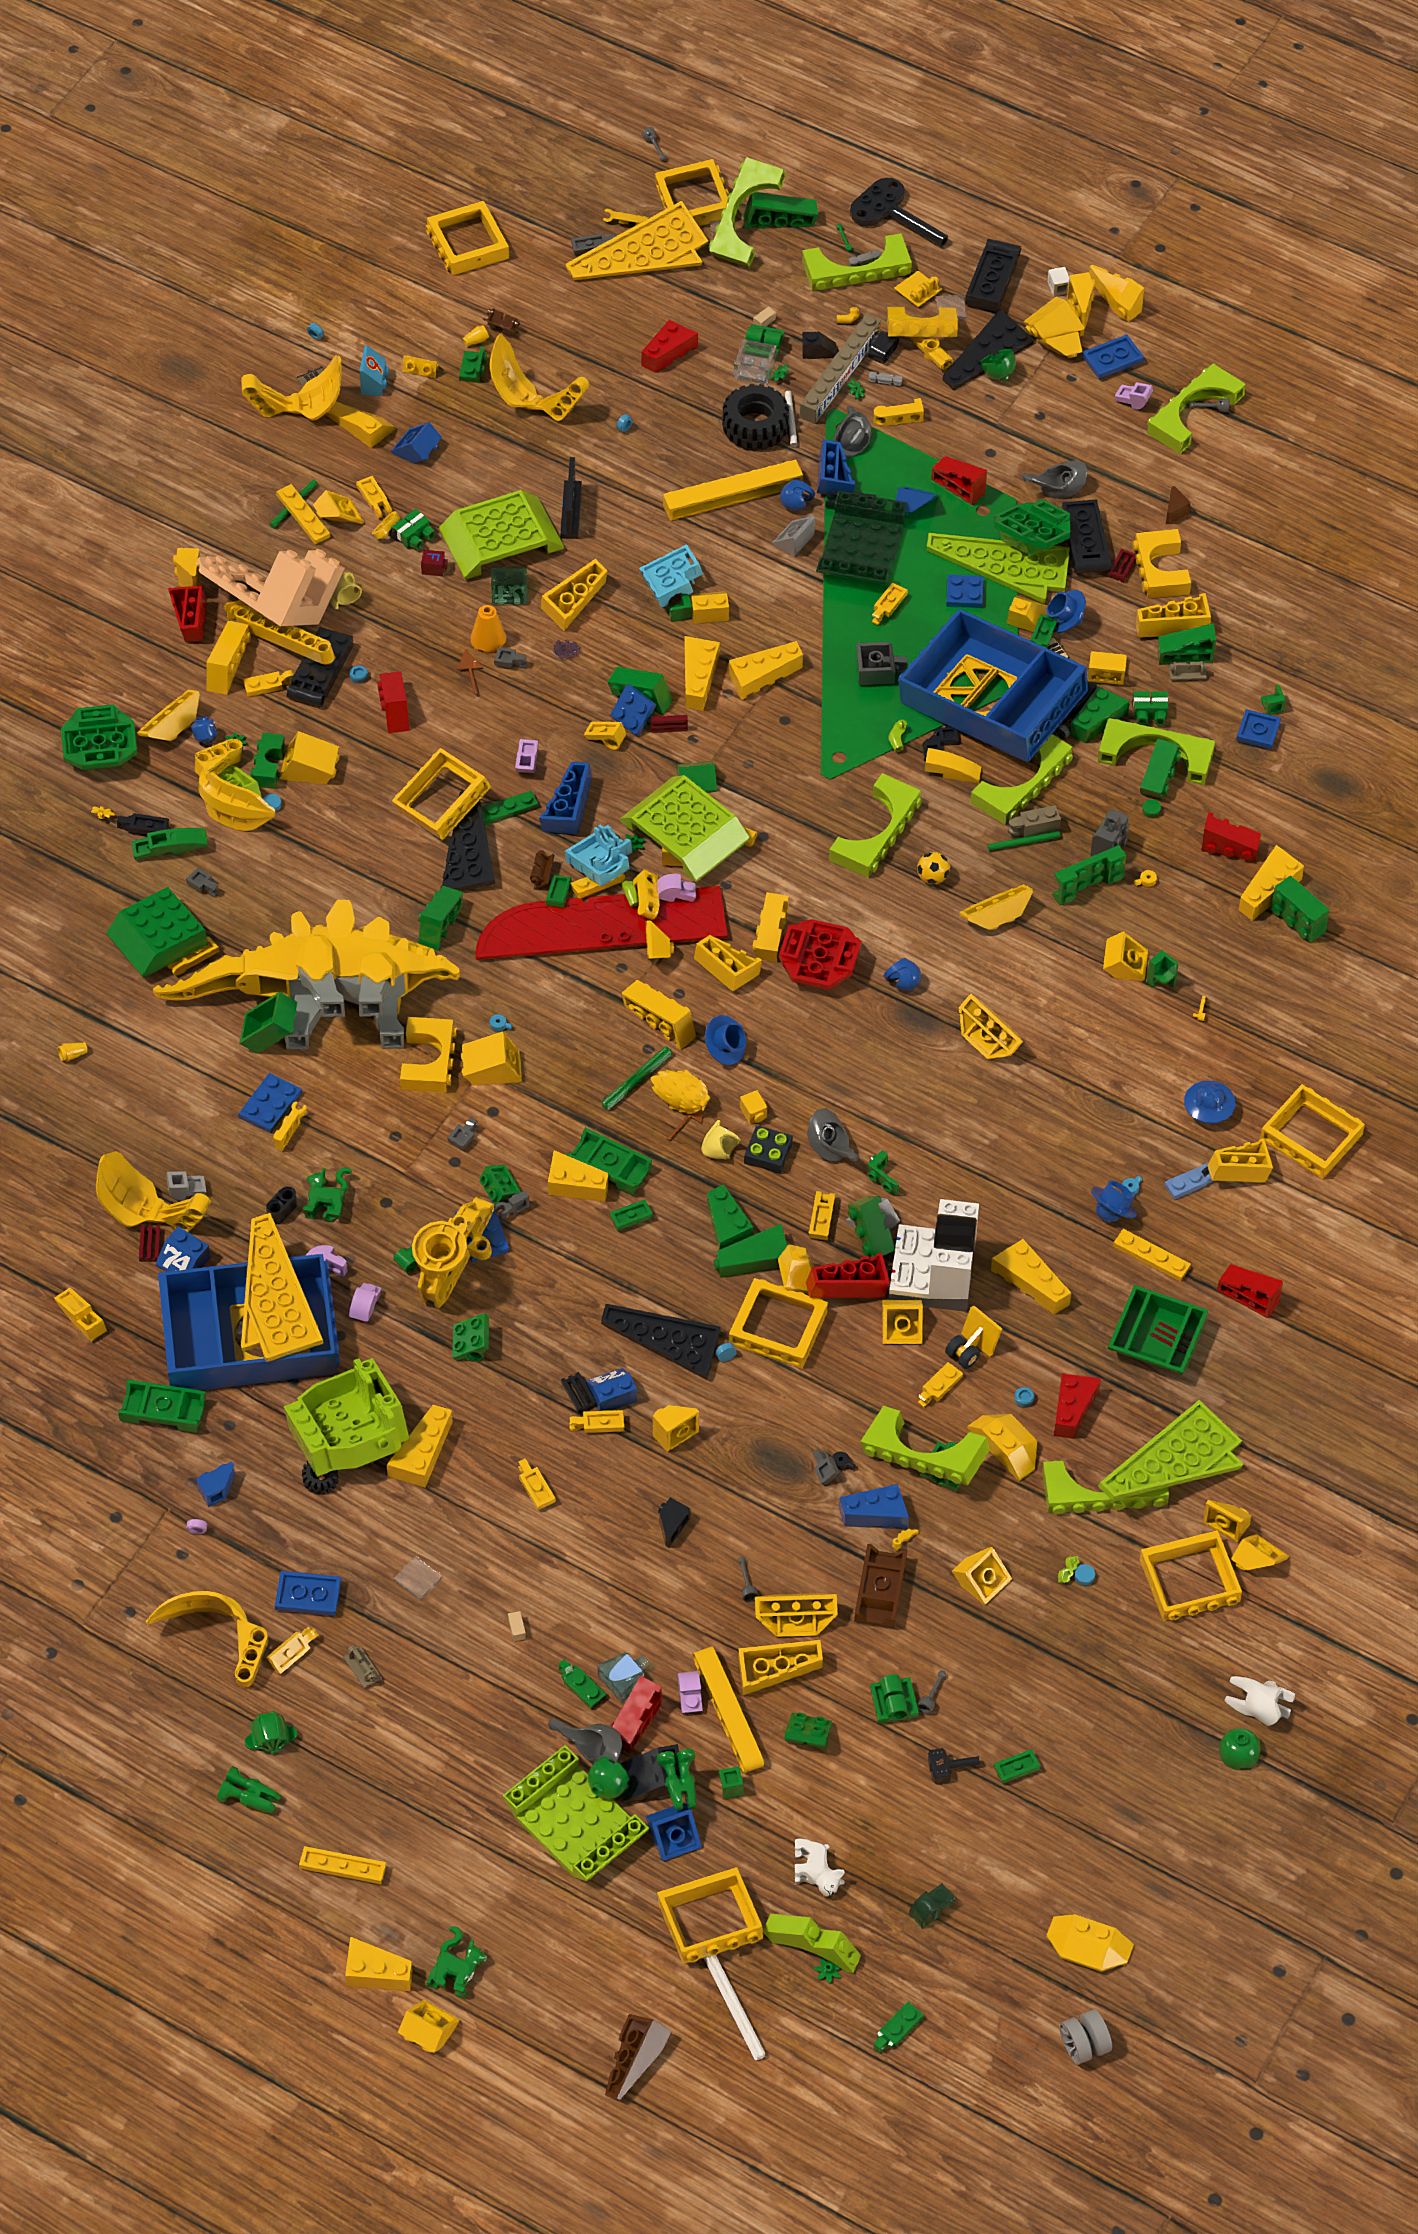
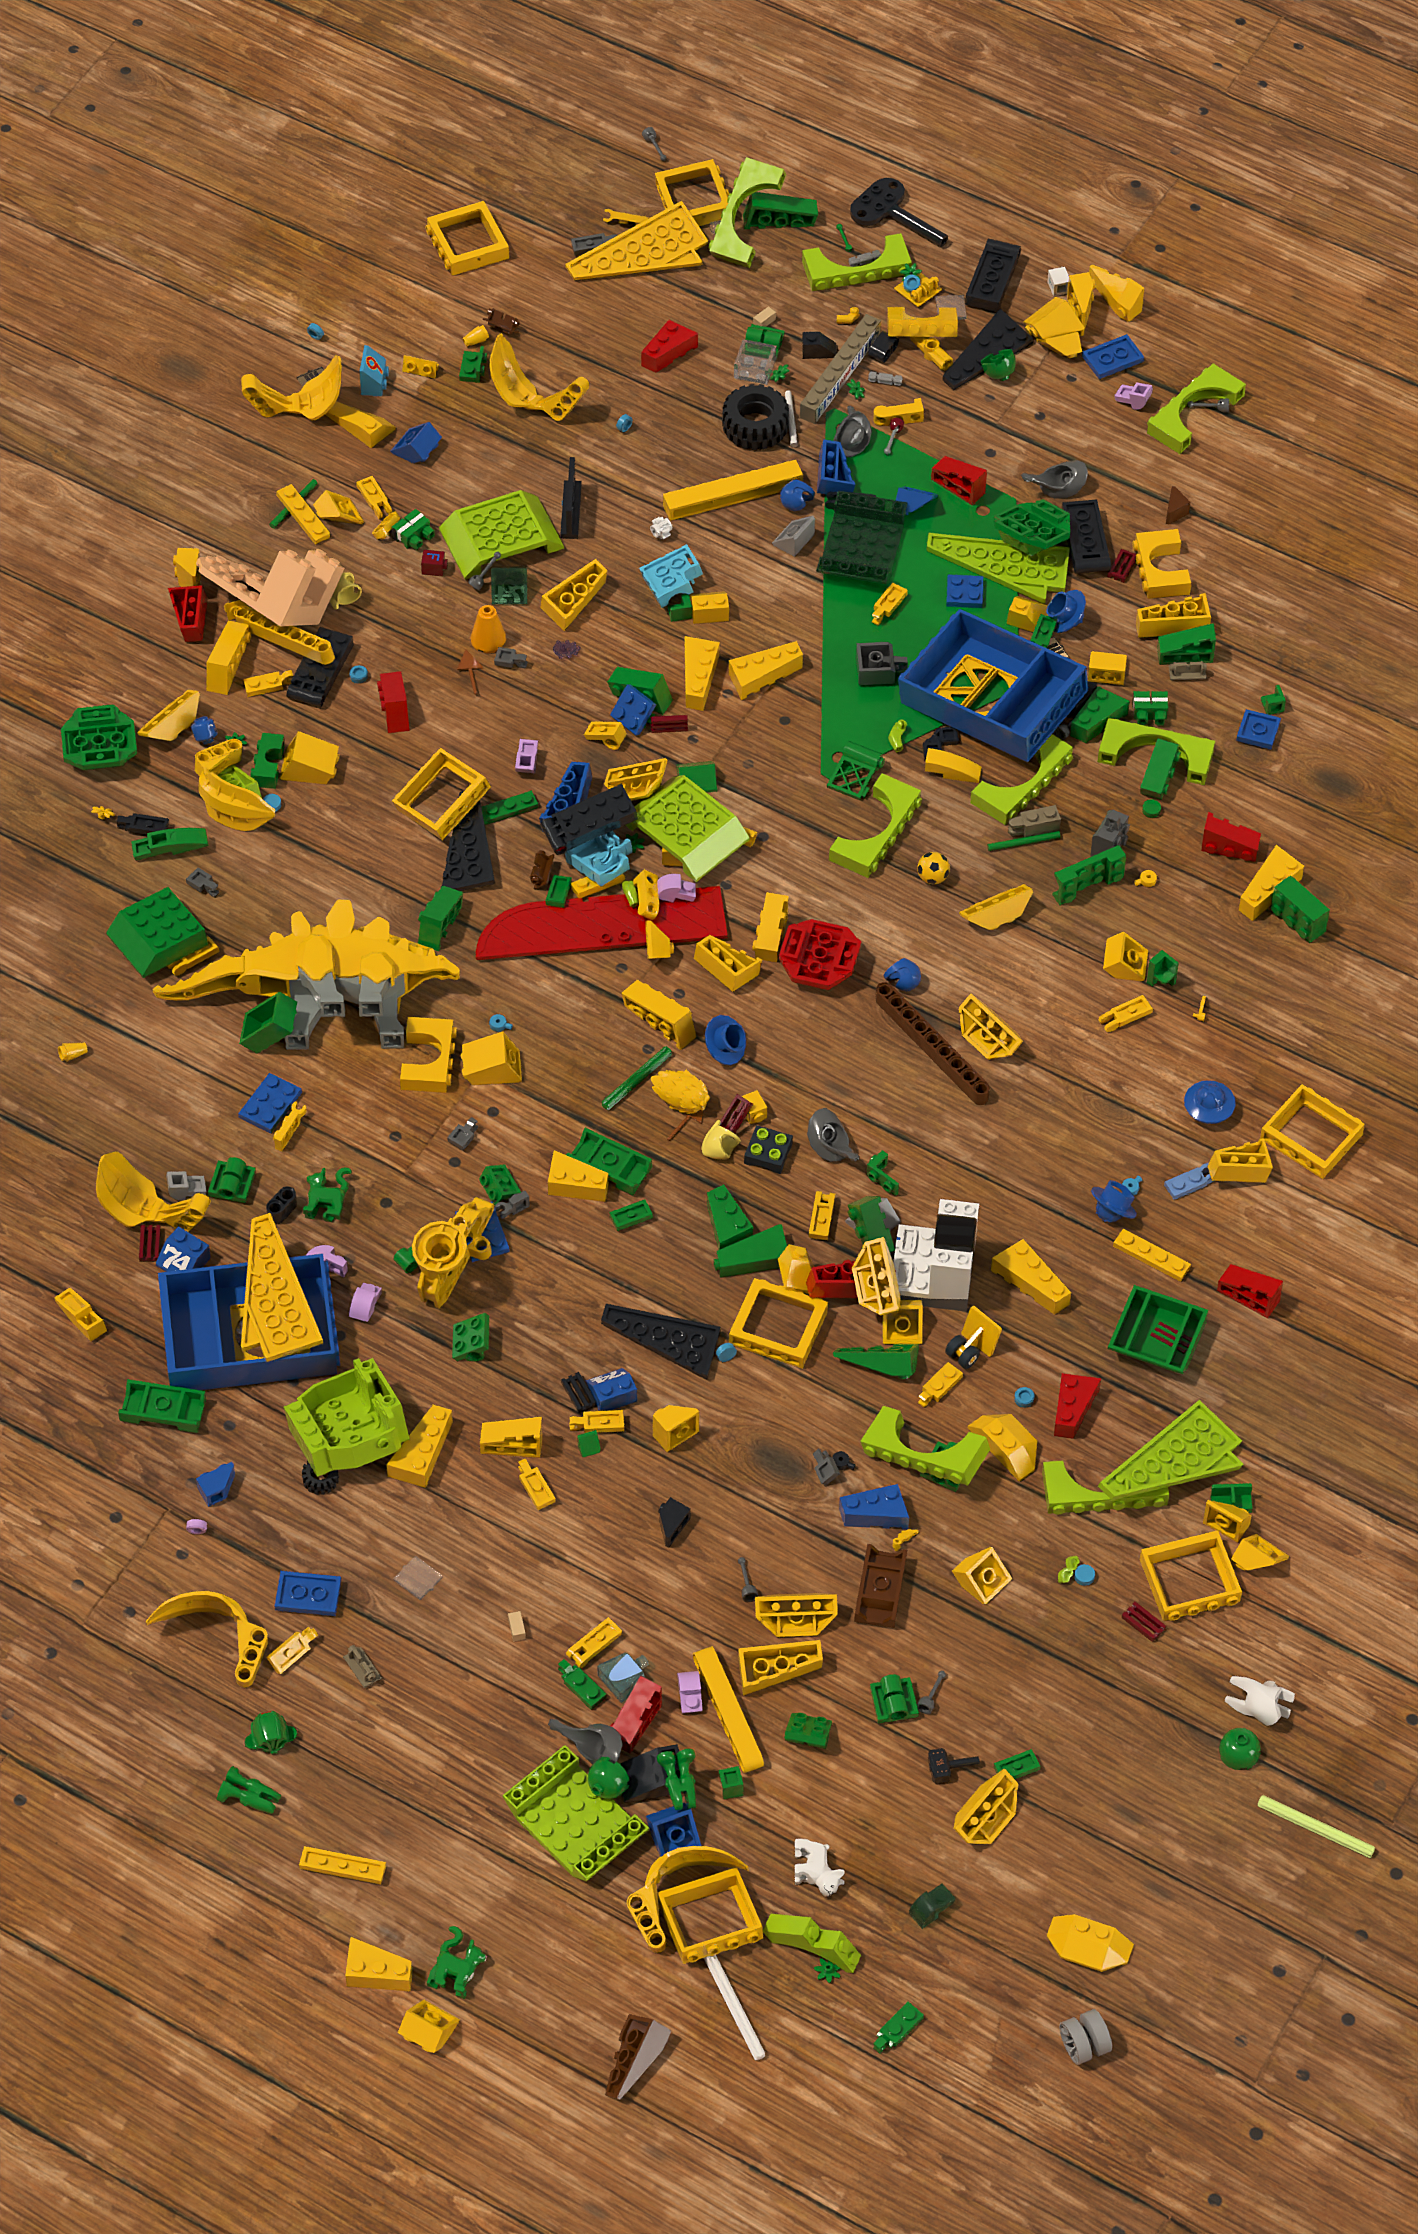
(232, 1180): none -> green plate
(477, 580): none -> dark grey hinge
(512, 1437): none -> yellow wedge
(588, 1443): none -> green slope
(589, 819): none -> black hinge
(594, 1642): none -> yellow plate
(638, 779): none -> yellow wedge
(661, 527): none -> white gear
(664, 1866): none -> yellow piece
(737, 1116): none -> dark red tile
(863, 759): none -> green piece
(876, 1278): none -> yellow wedge
(894, 1361): none -> green wedge
(896, 426): none -> hinge
(910, 270): none -> green plant
(911, 283): none -> dark azure tile
(932, 1043): none -> reddish brown beam
(988, 1810): none -> yellow wedge
(1126, 1013): none -> yellow hinge
(1160, 1627): none -> dark red tile
(1233, 1494): none -> green panel
(1316, 1826): none -> yellowish green axle

